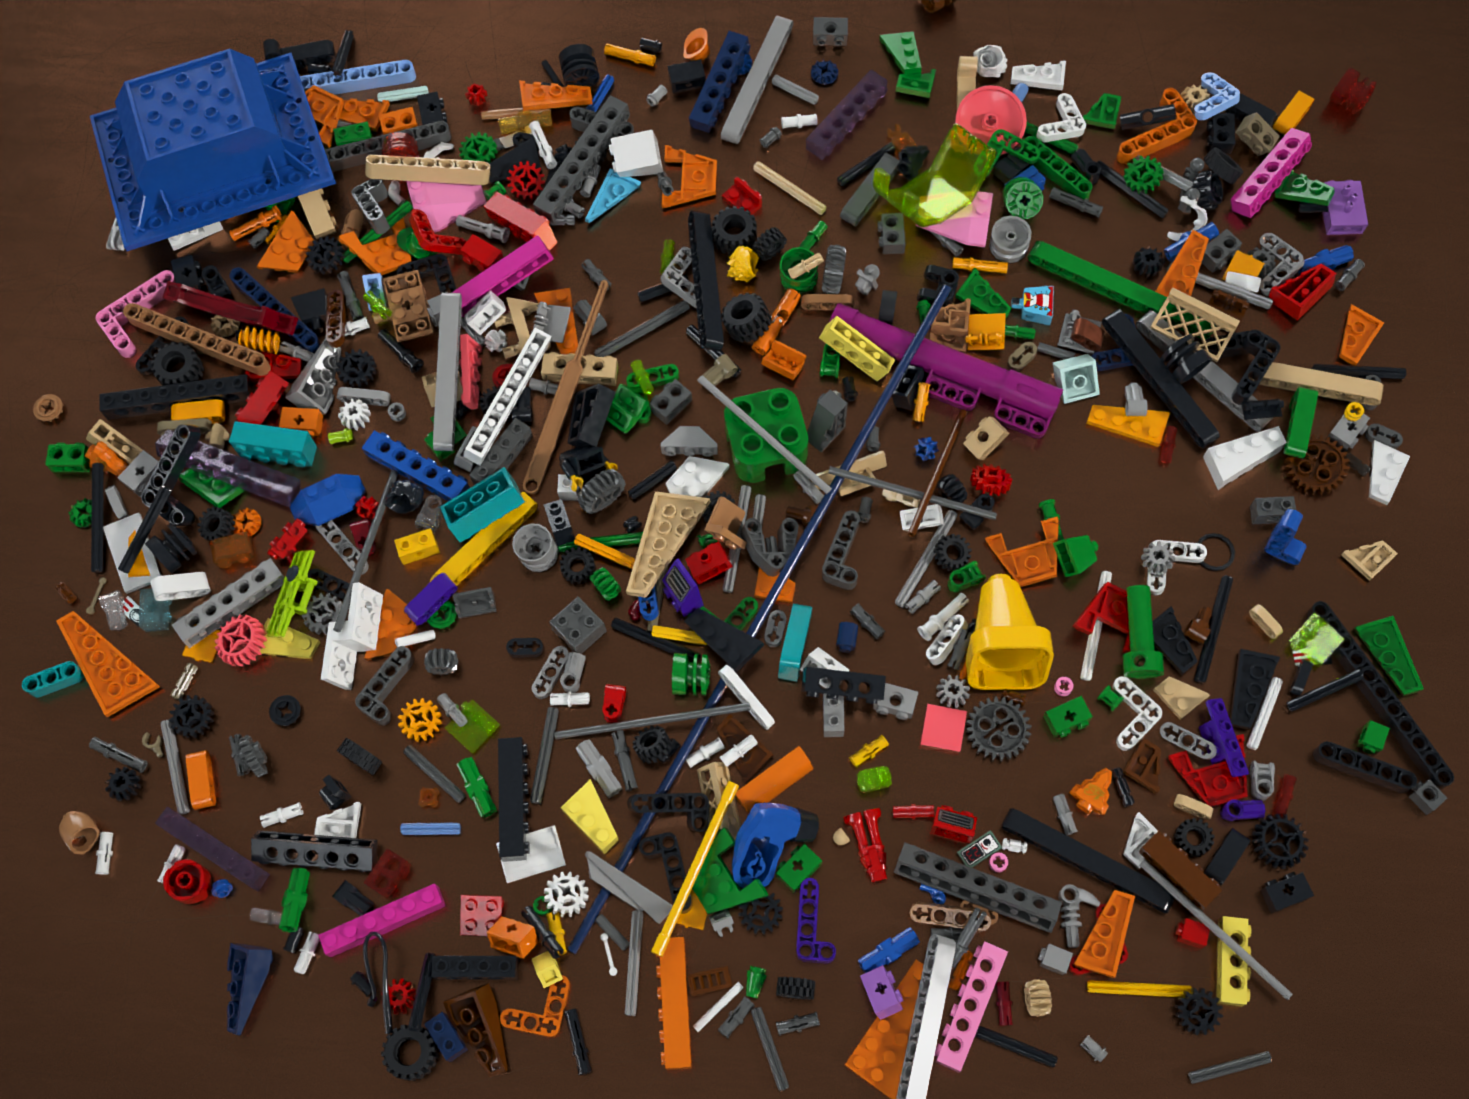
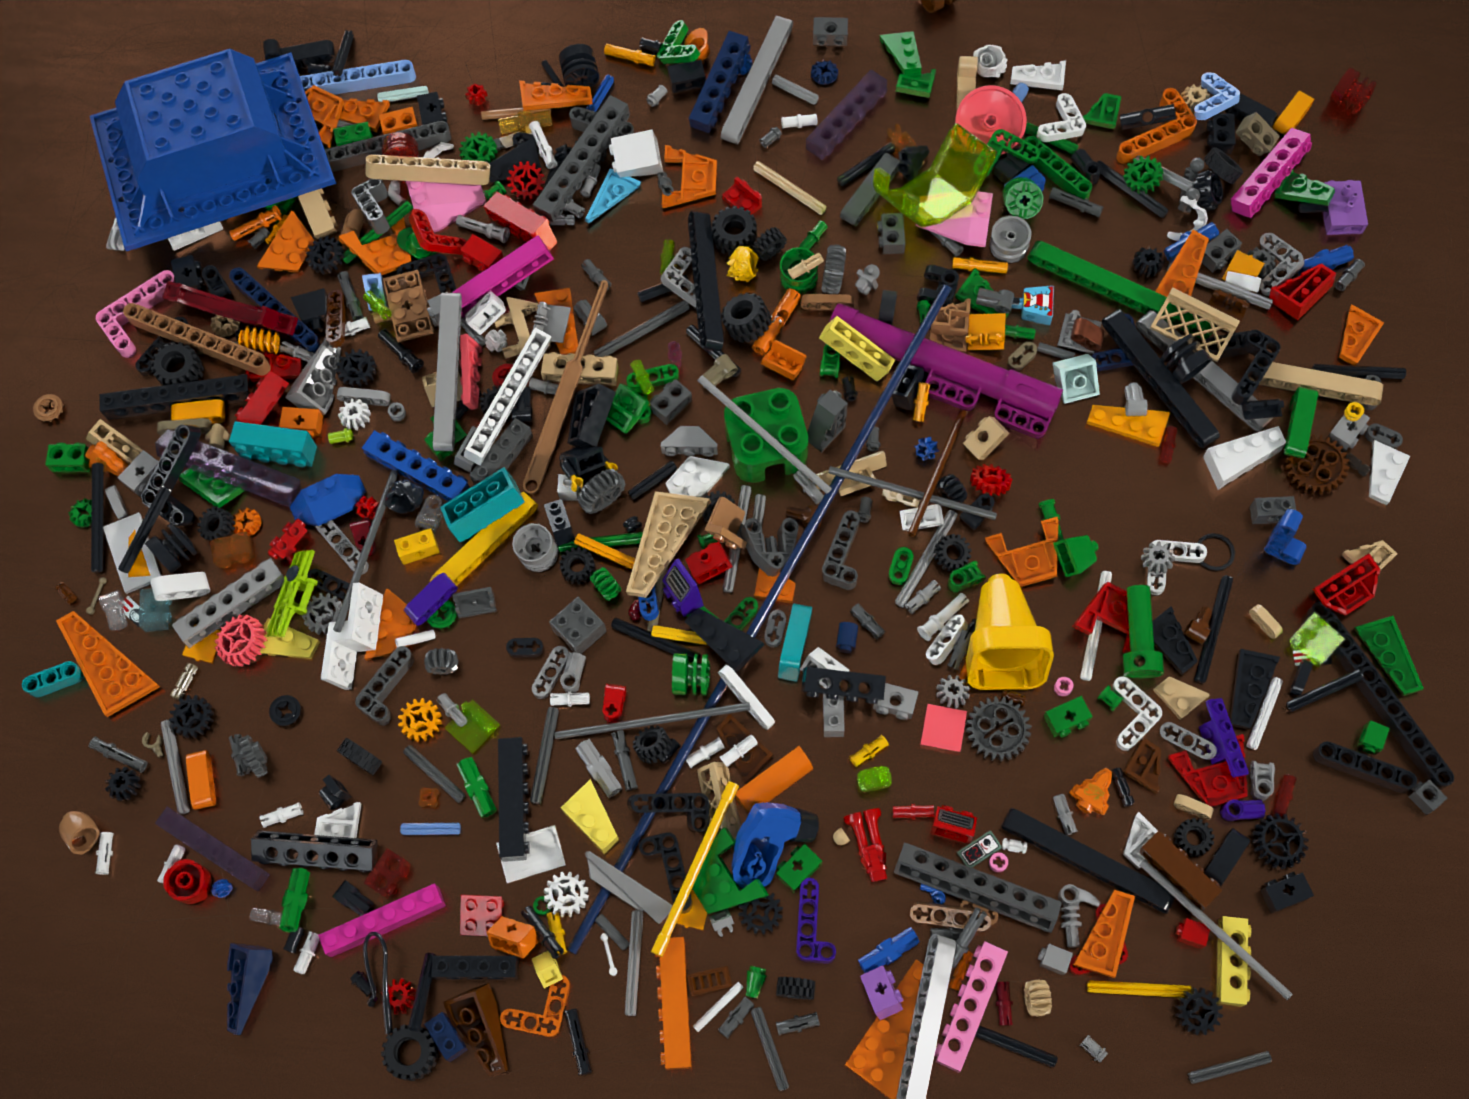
(673, 51): none -> green beam
(674, 353): none -> clear pink pin
(899, 566): none -> green plate
(1001, 300): none -> dark grey piece
(1350, 586): none -> red wedge

